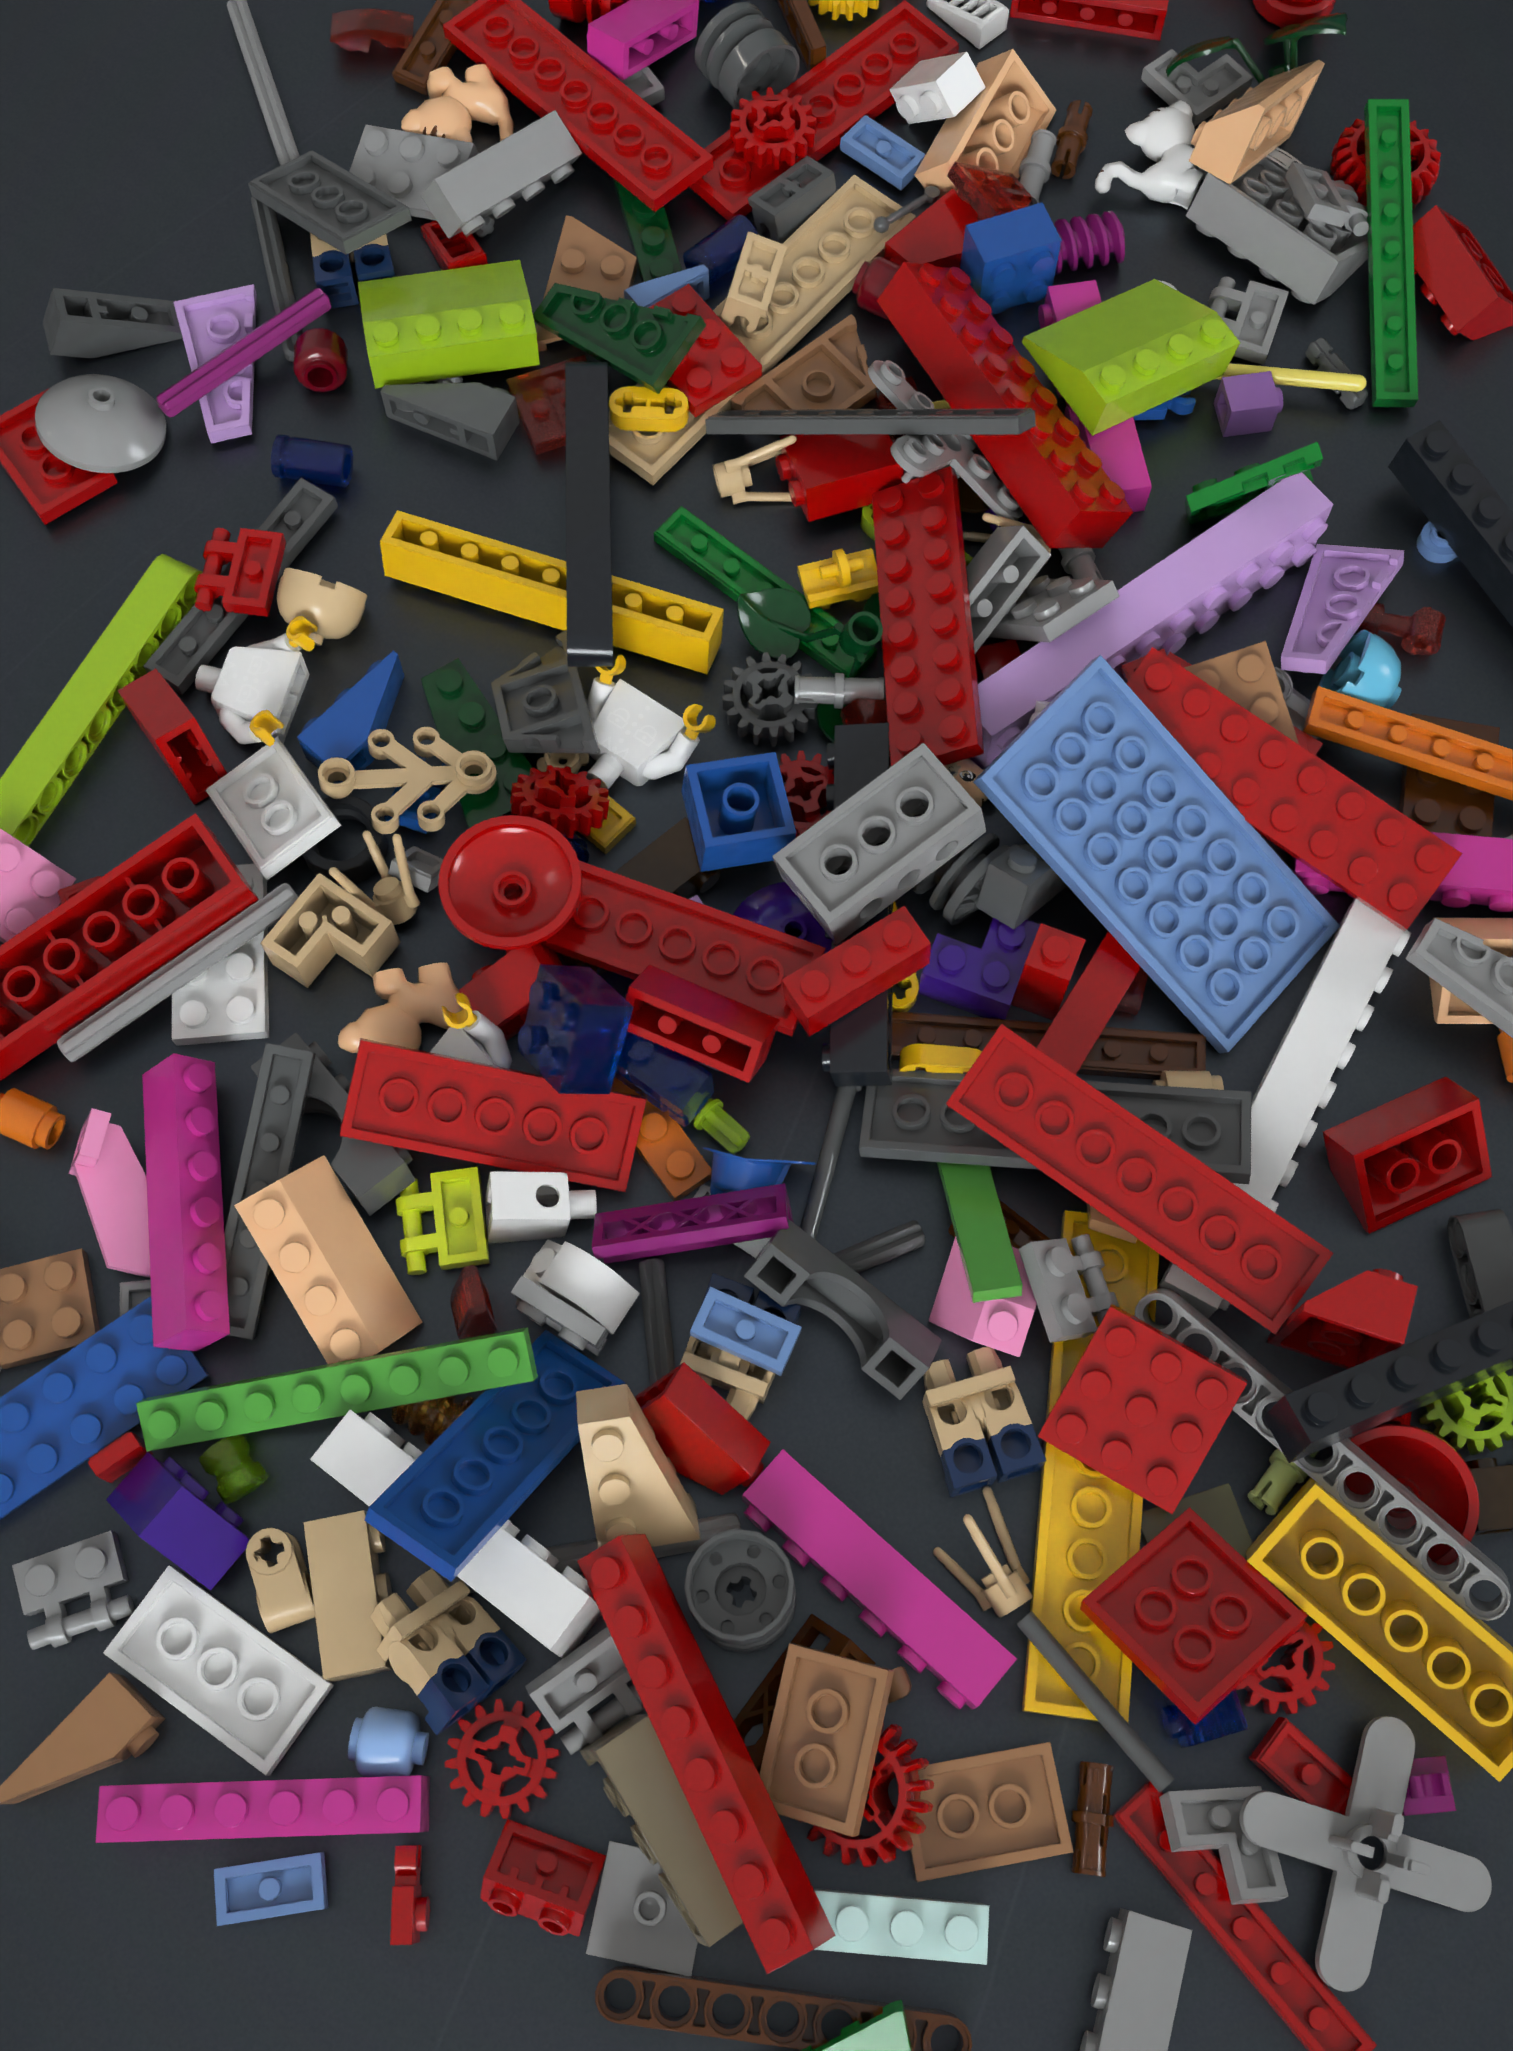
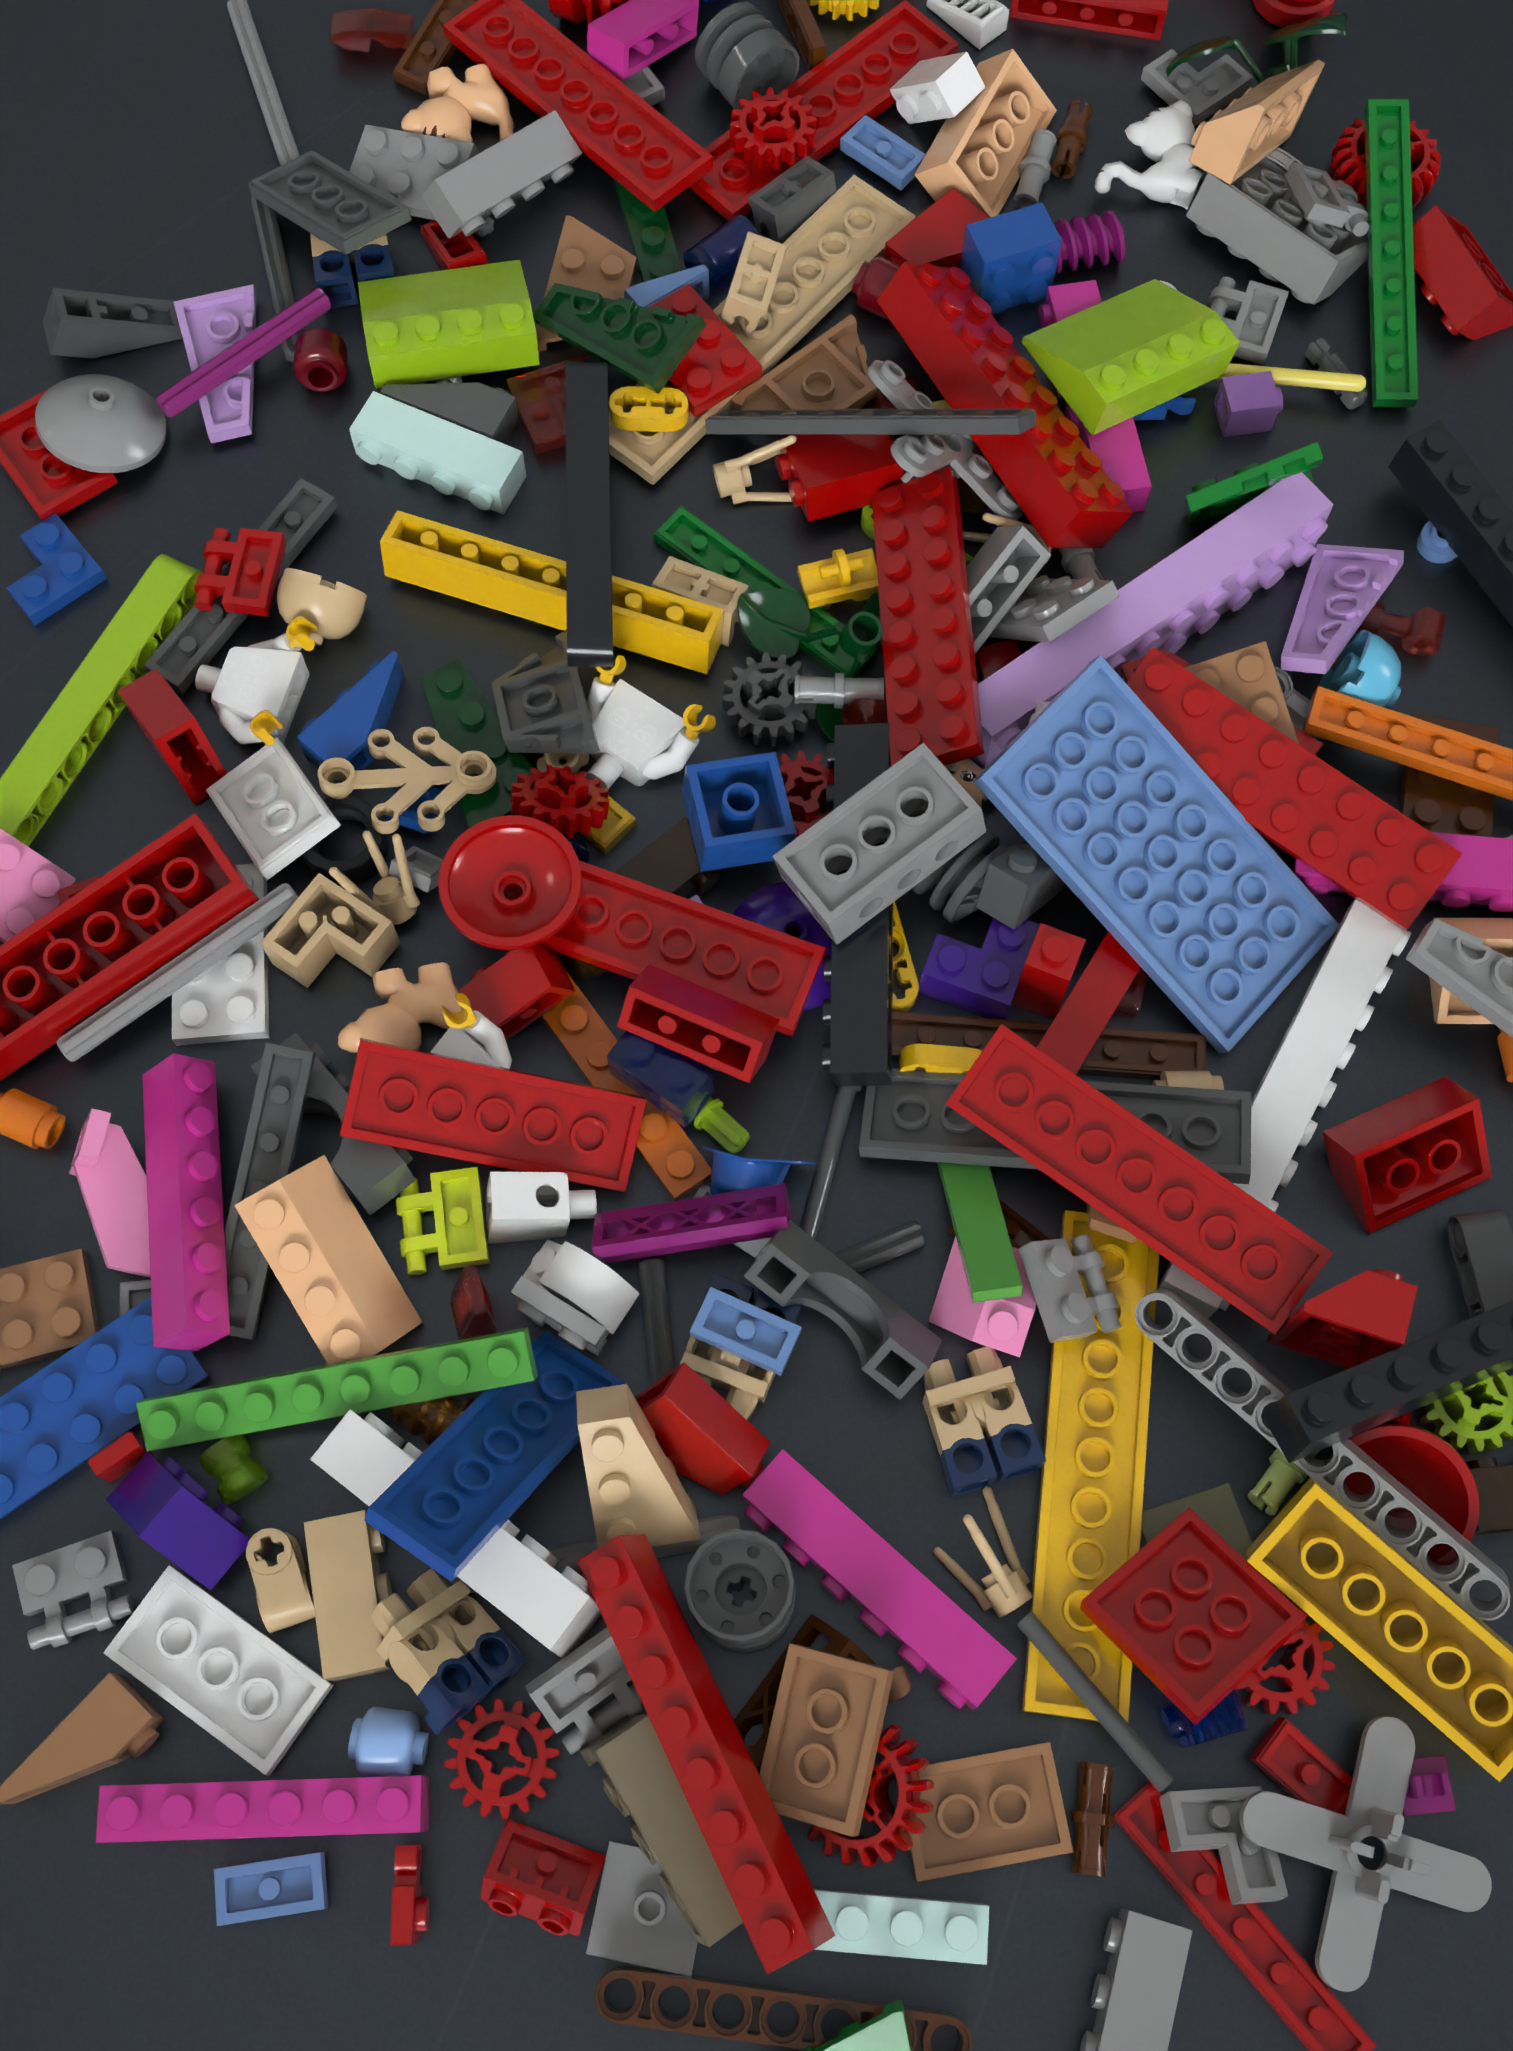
(64, 571): none -> blue plate
(312, 460): clear blue piece -> none
(438, 453): none -> light aqua brick
(574, 1029): clear blue brick -> none
(703, 586): none -> tan hinge
(856, 970): red brick -> none
(931, 195): dark grey hinge -> none
(988, 190): clear red plate -> none
(1142, 1408): red plate -> none

